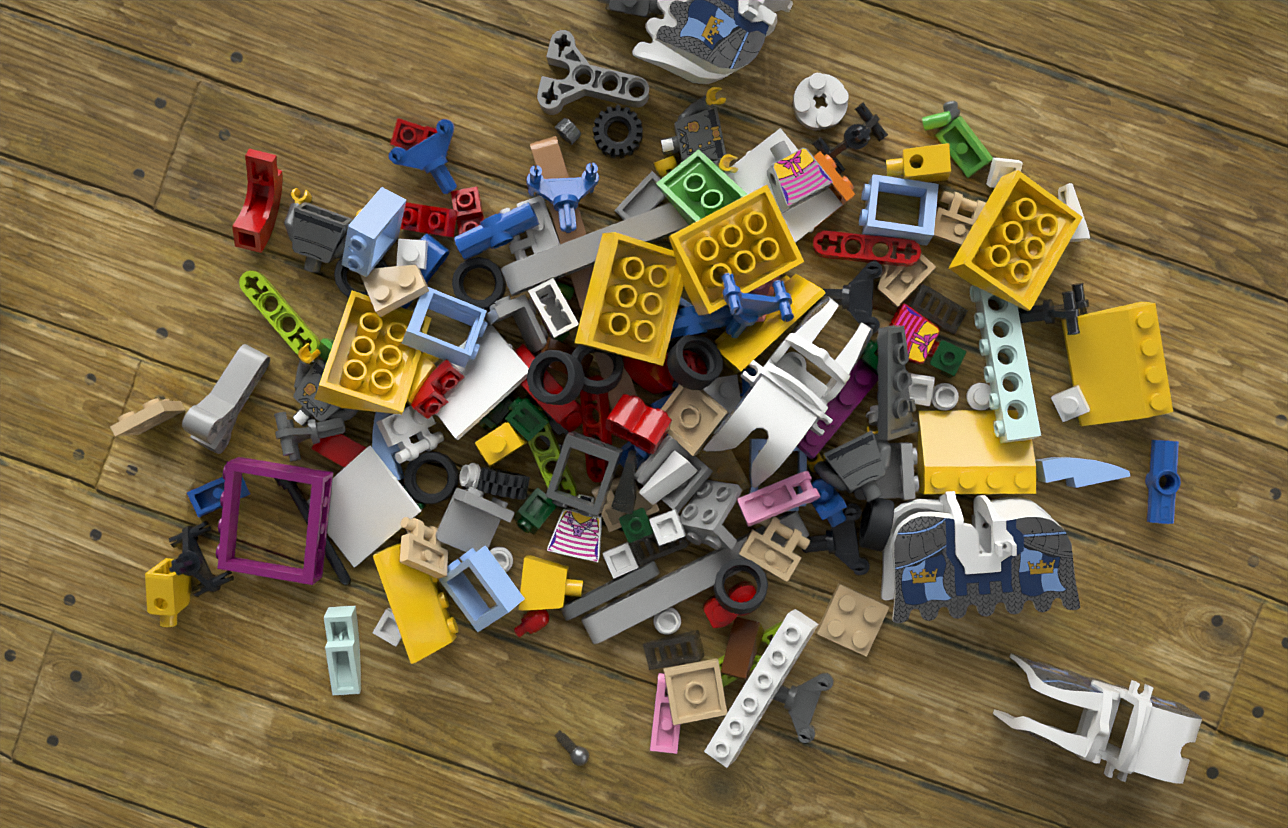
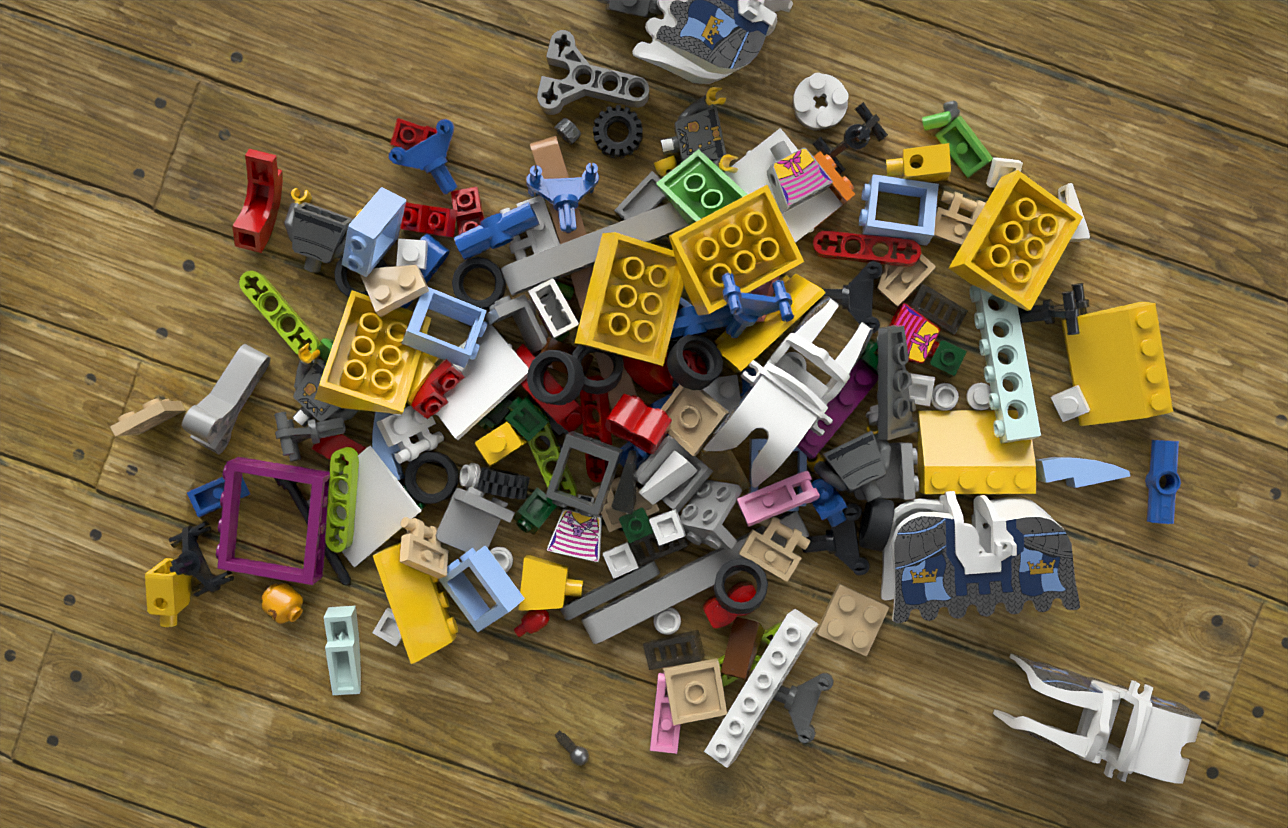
(282, 603): none -> light orange head
(337, 498): none -> lime beam

